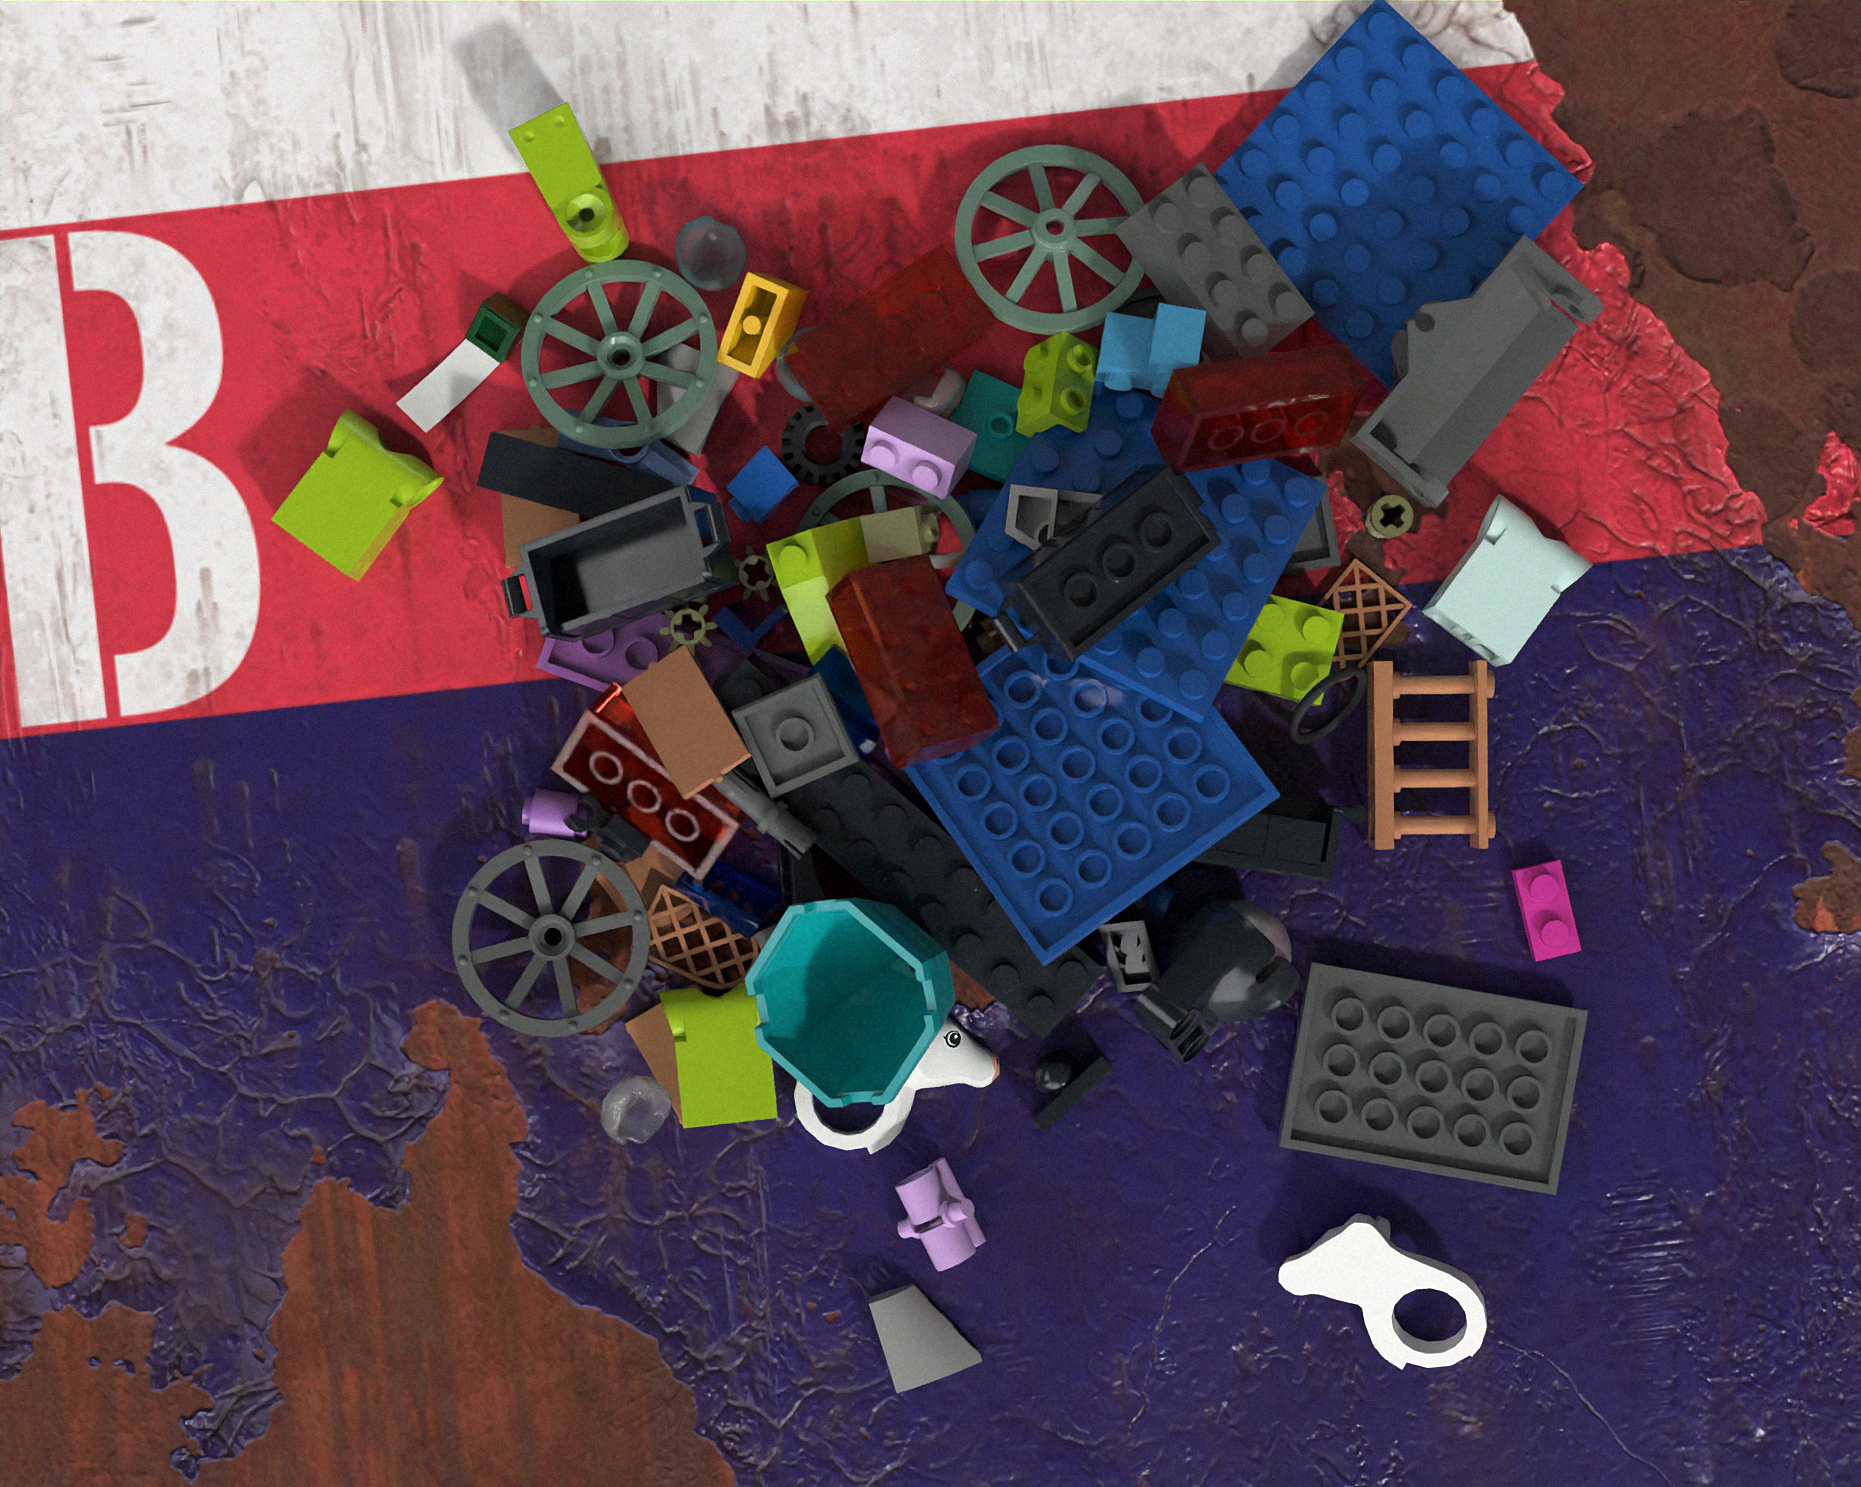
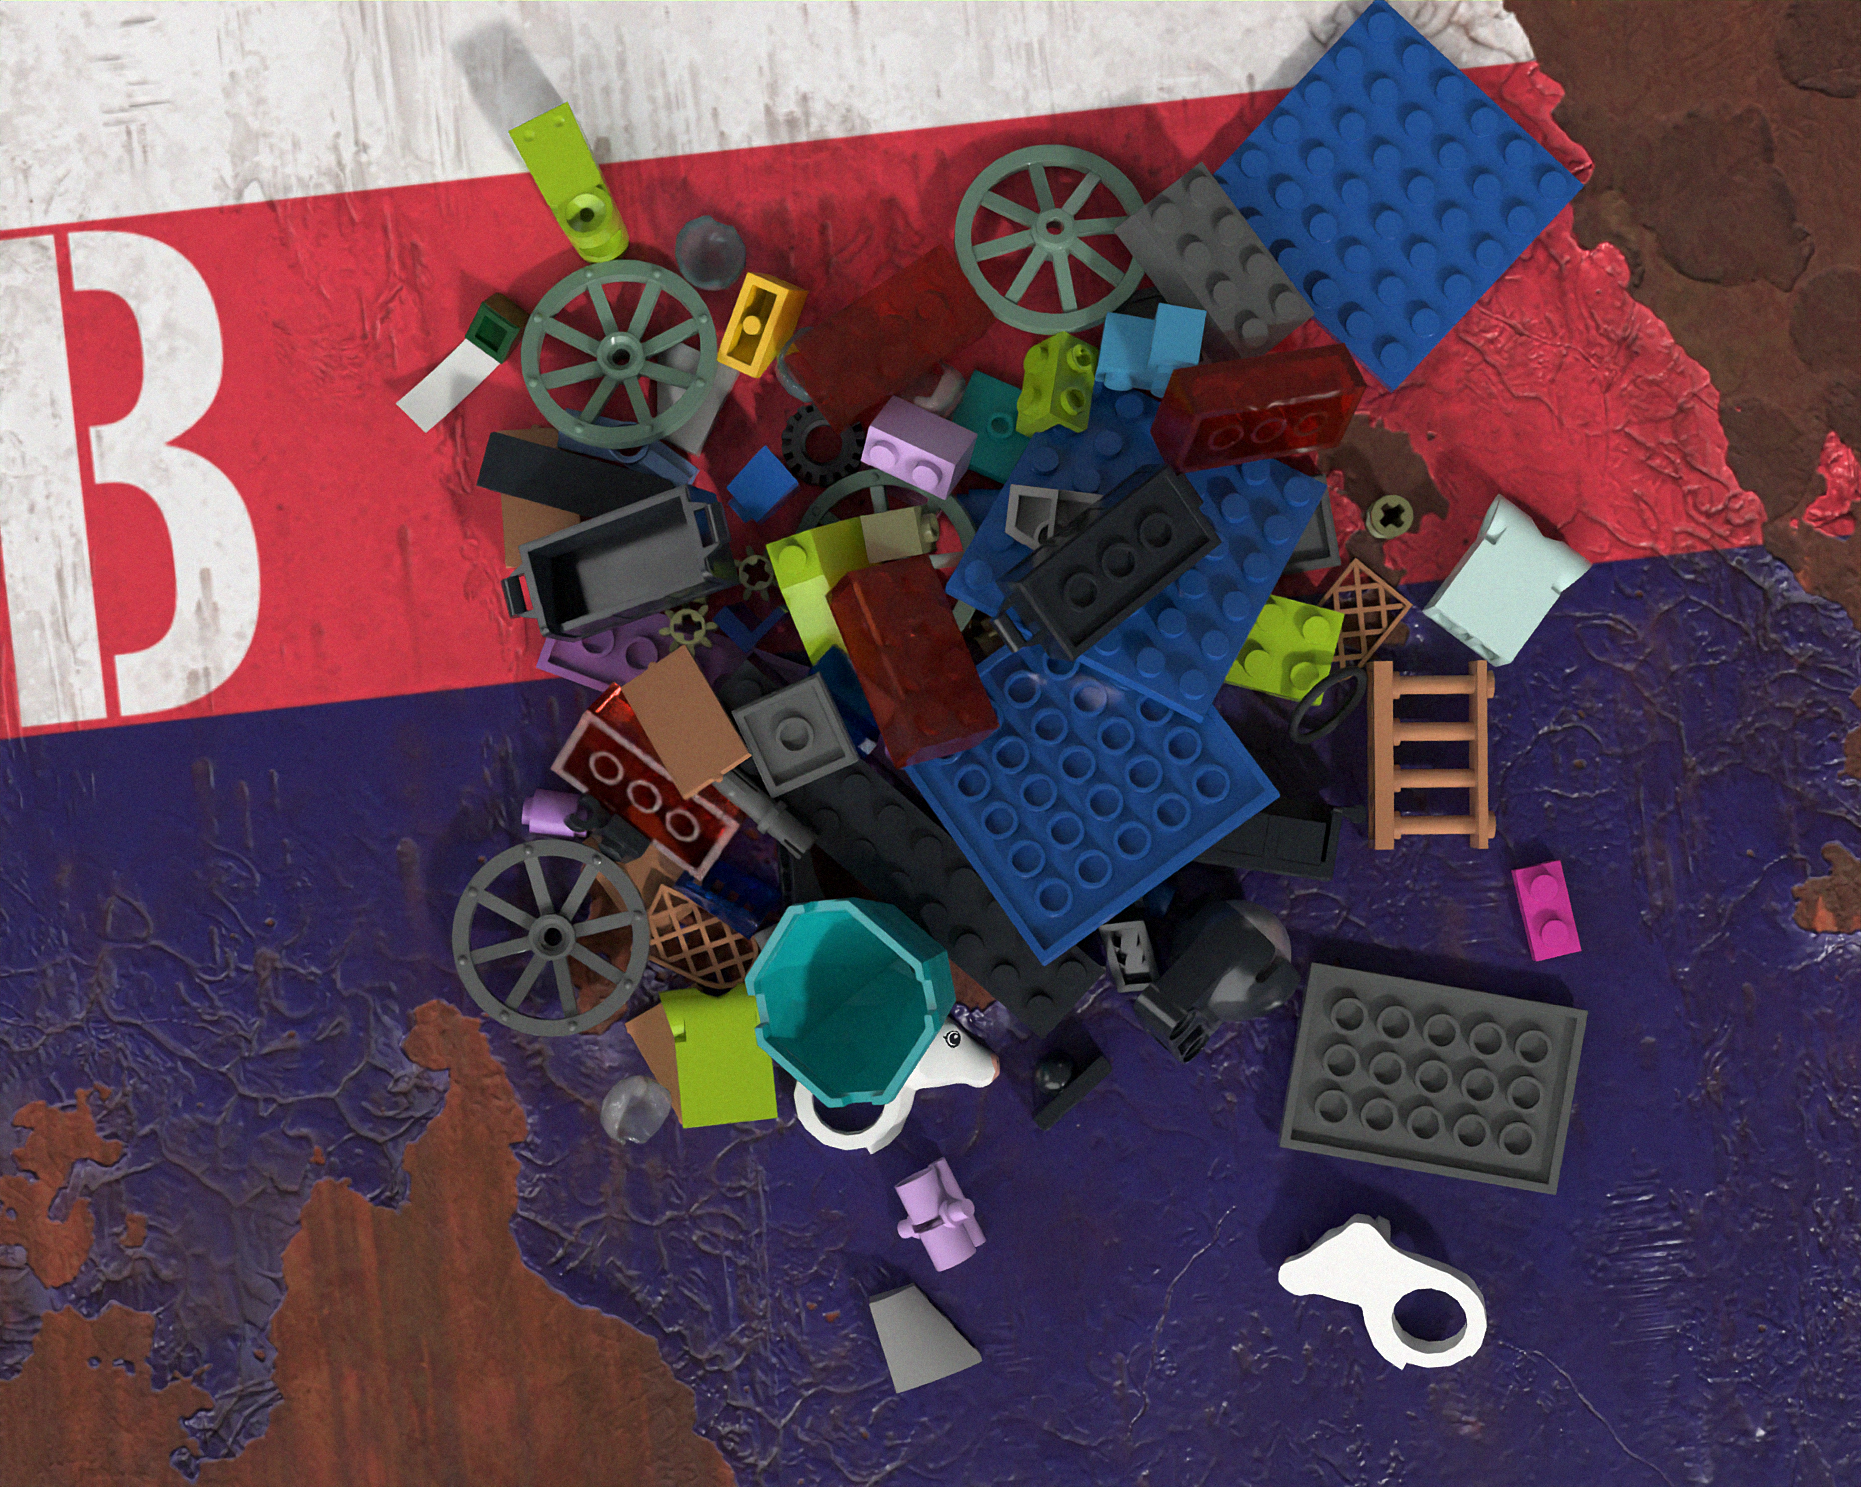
(355, 496): lime piece -> none
(1468, 366): dark grey piece -> none

